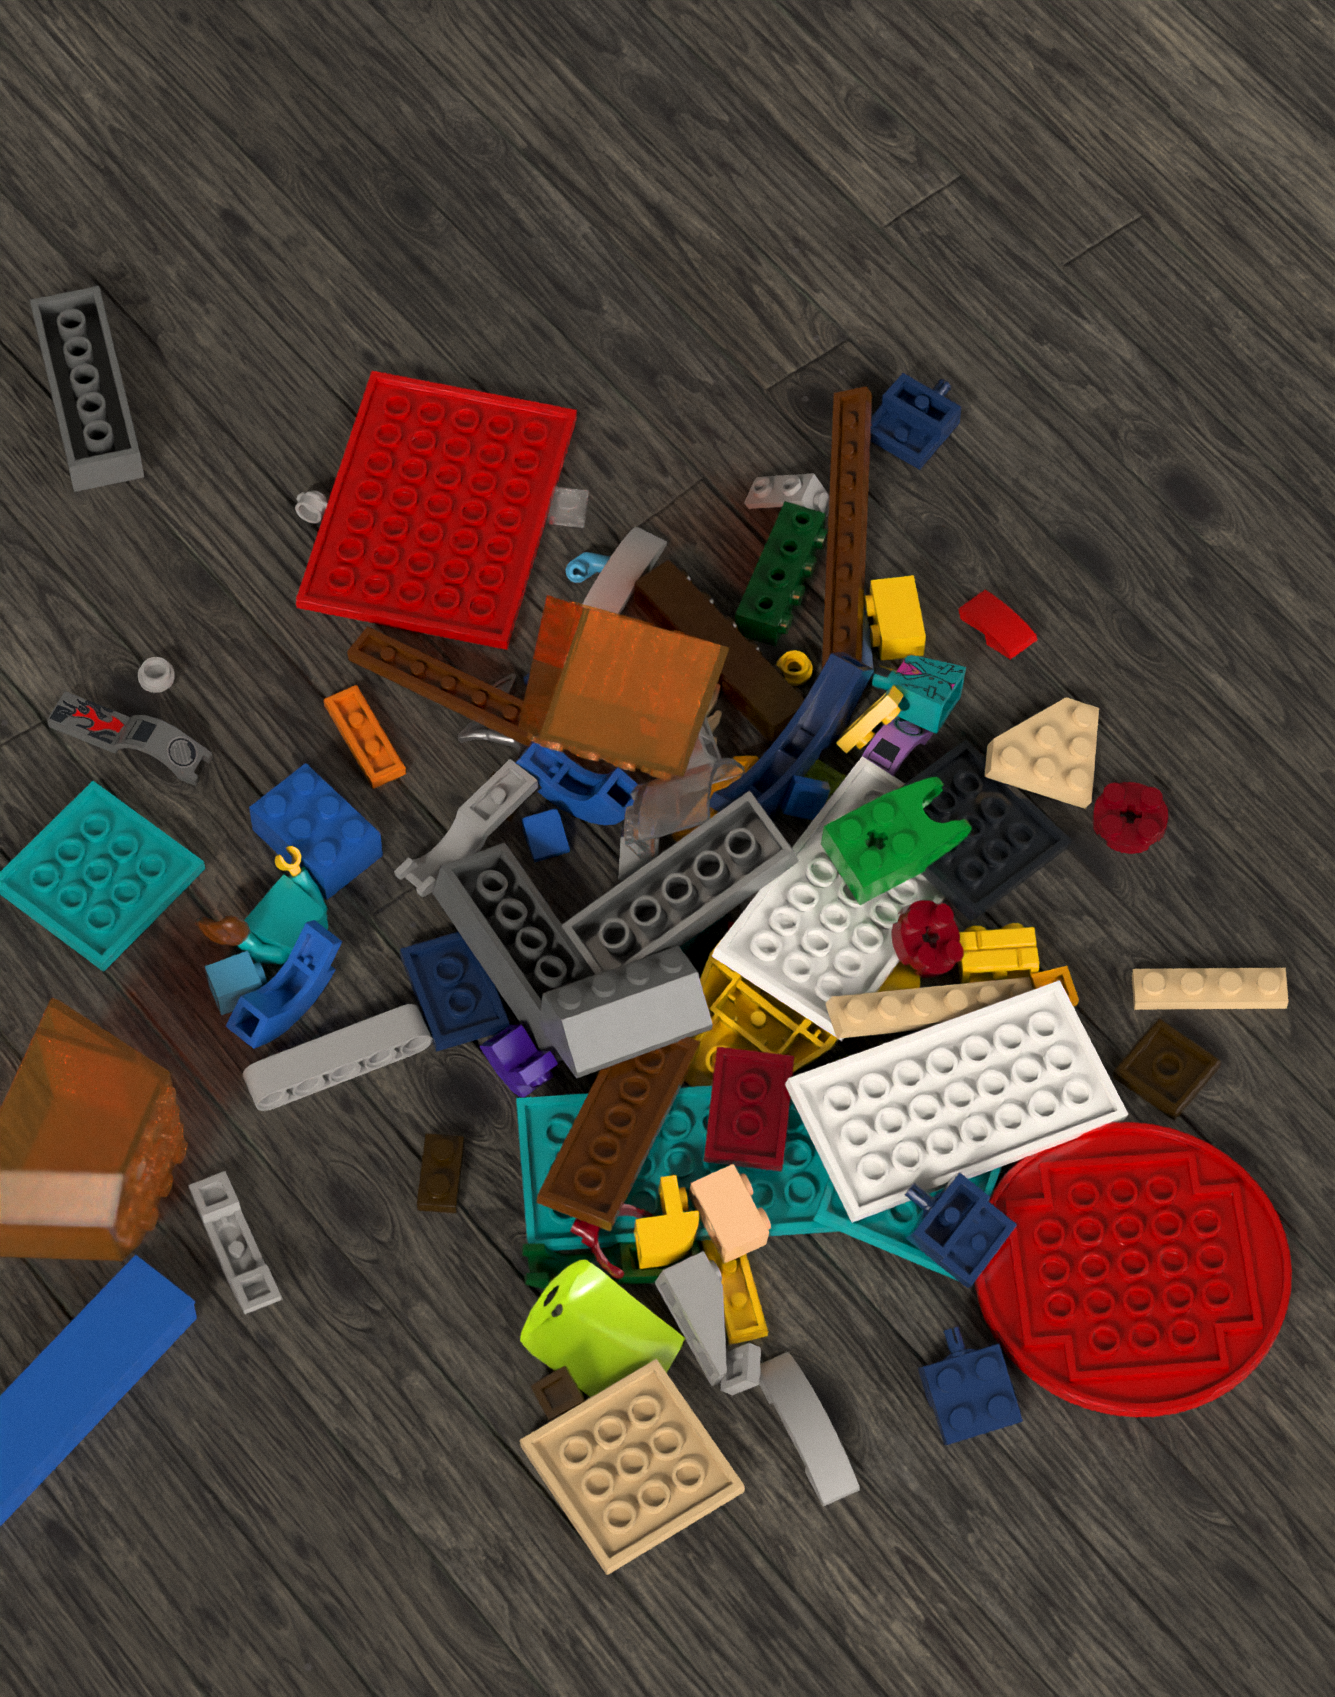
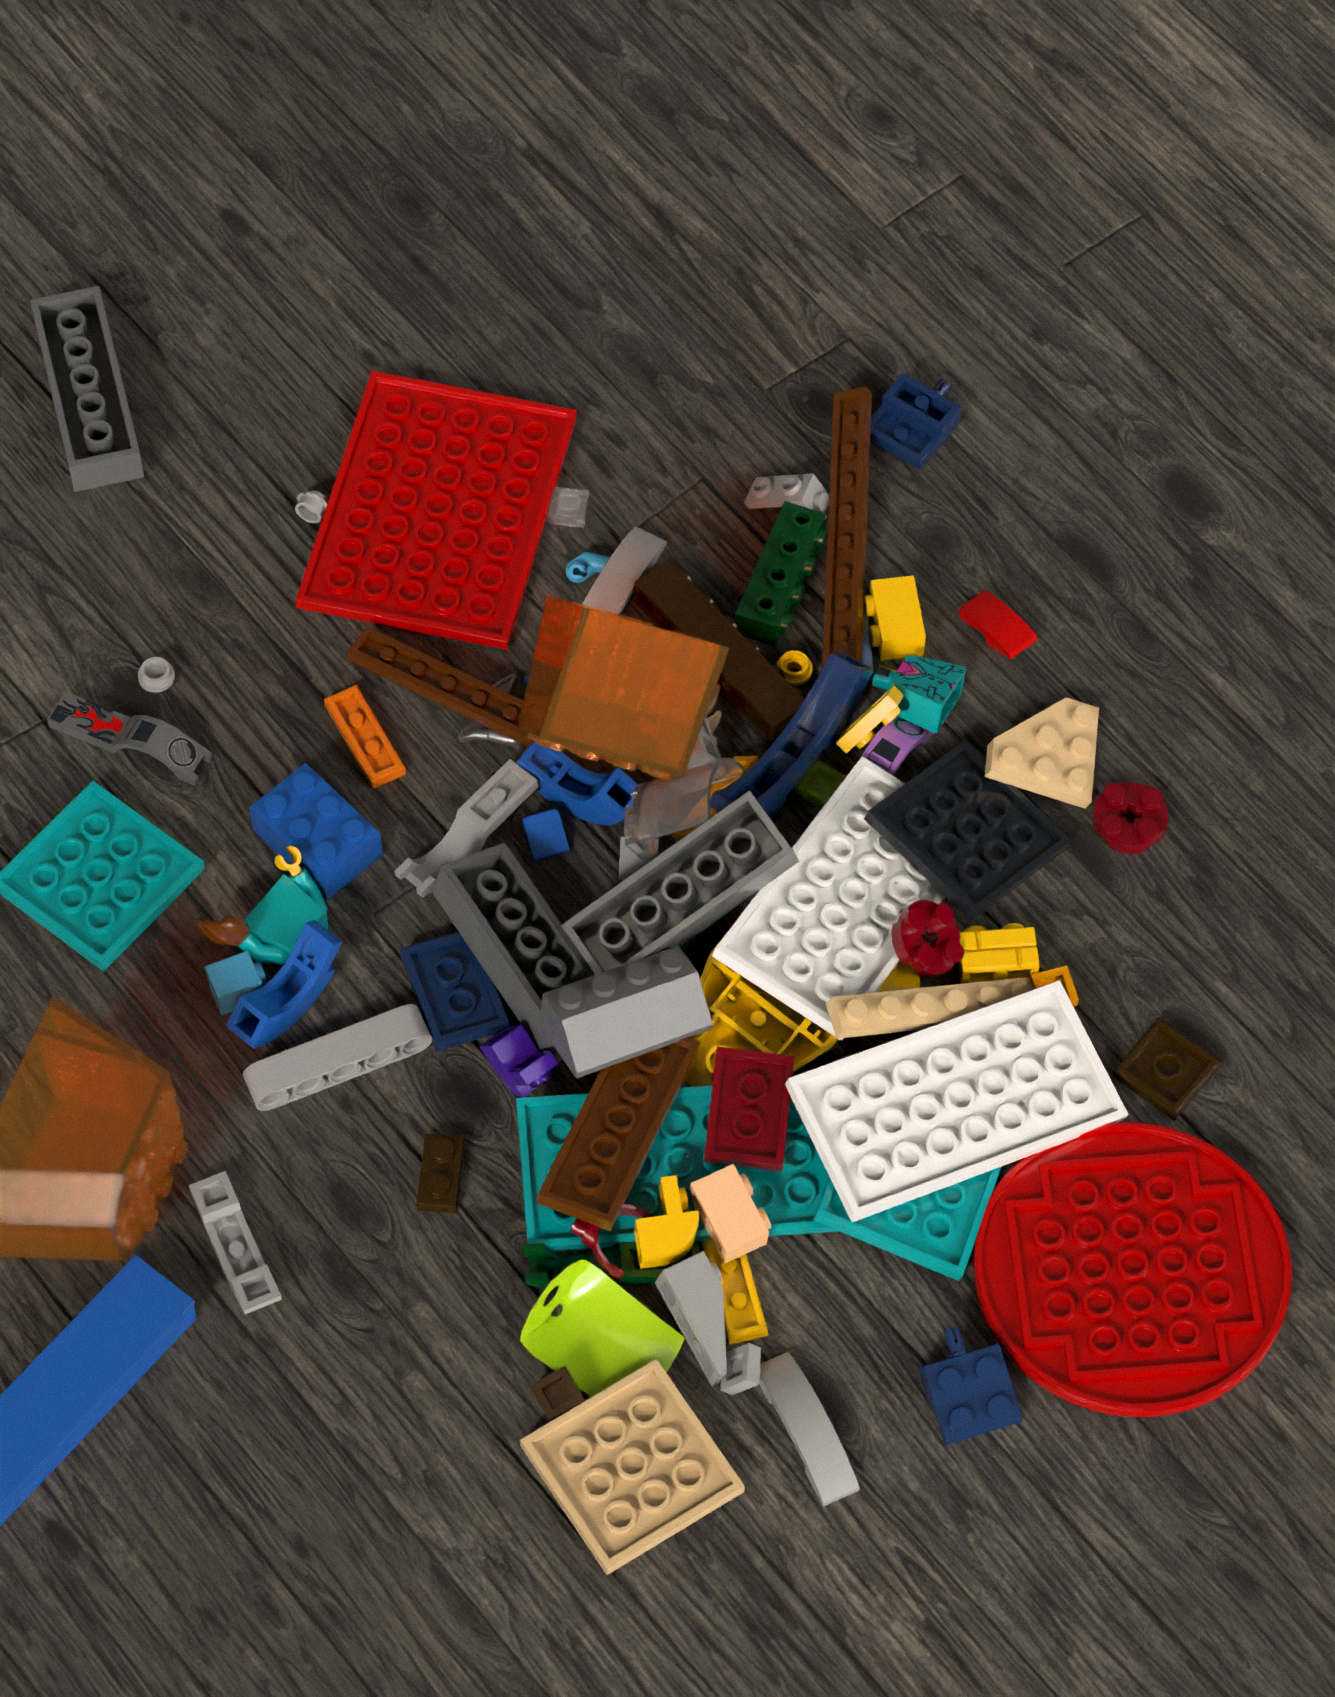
(805, 797): blue plate -> none
(901, 832): green brick -> none
(959, 1228): dark blue plate -> none
(1210, 988): tan plate -> none

